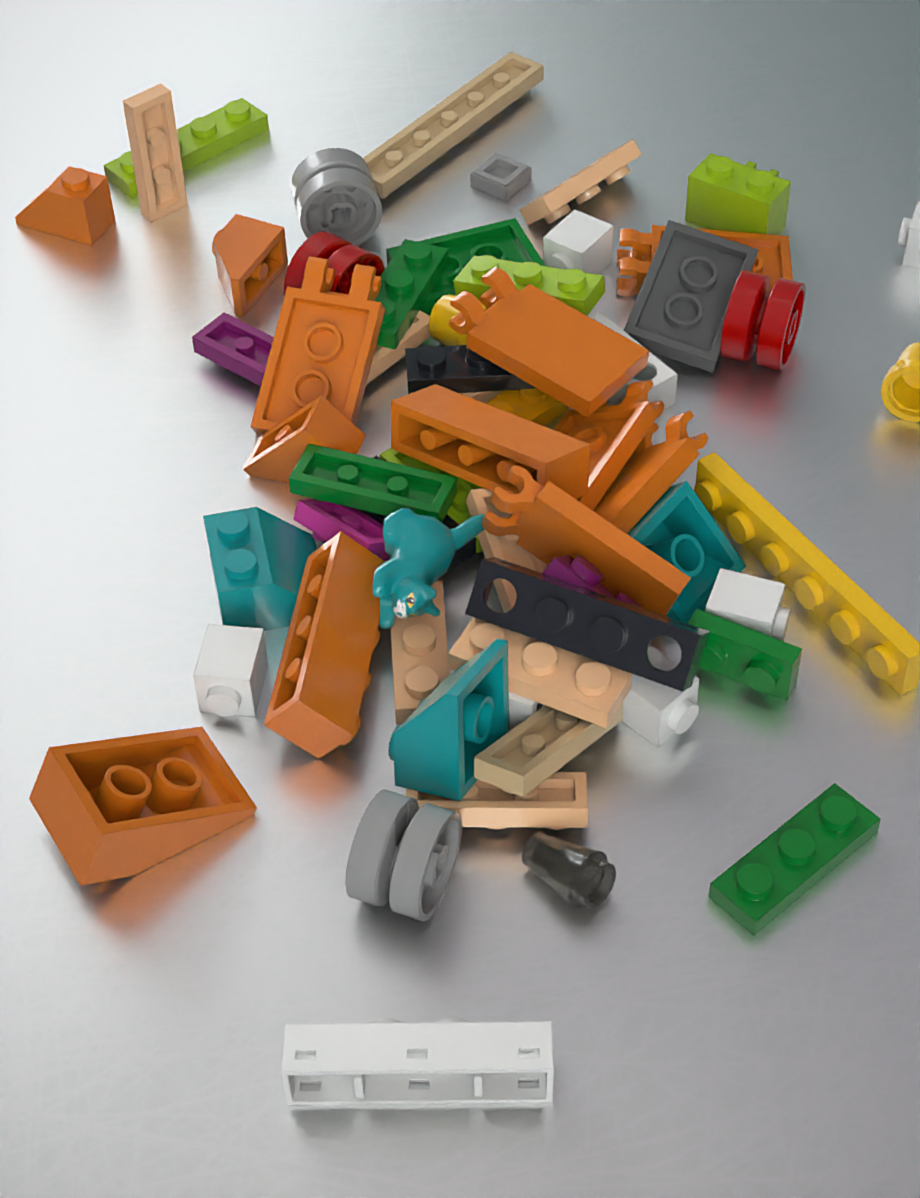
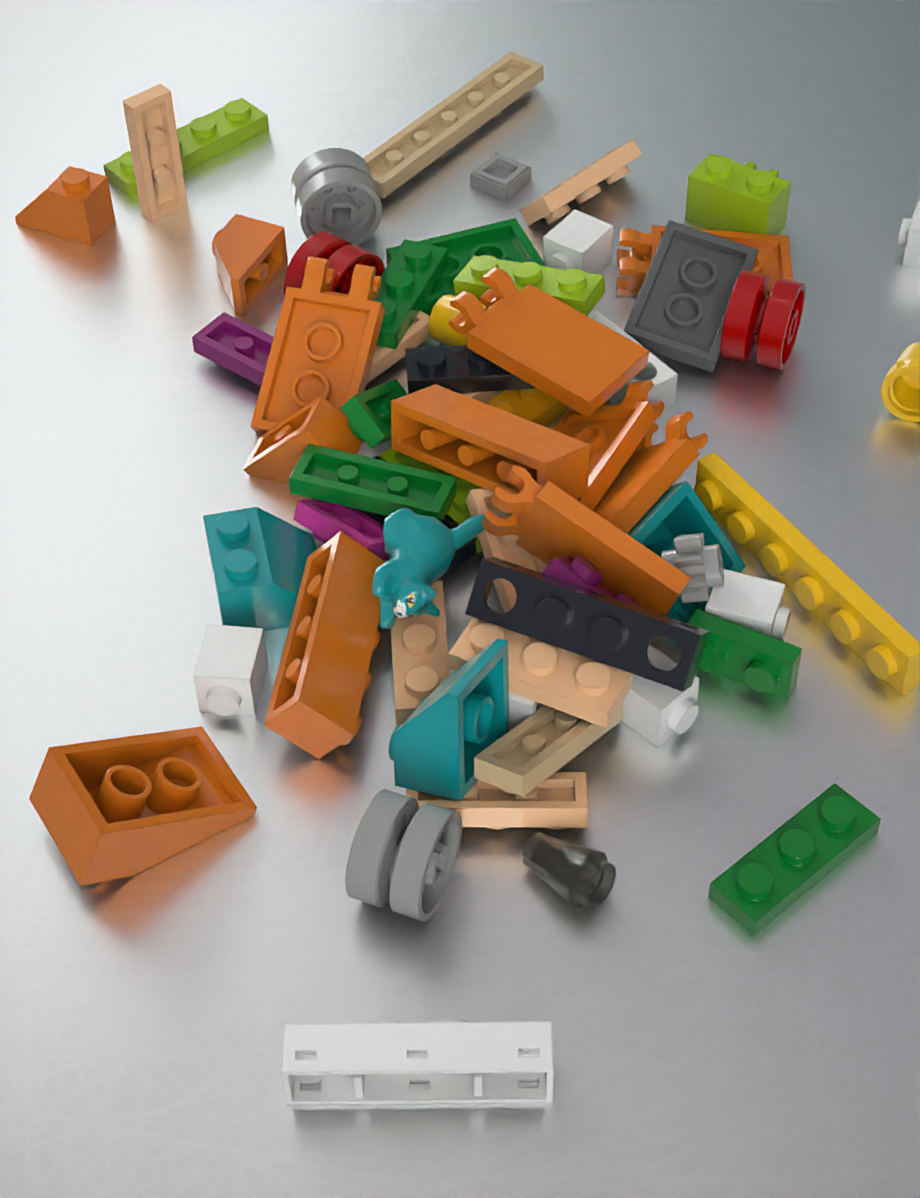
(371, 412): none -> green plate
(700, 563): none -> light grey gear

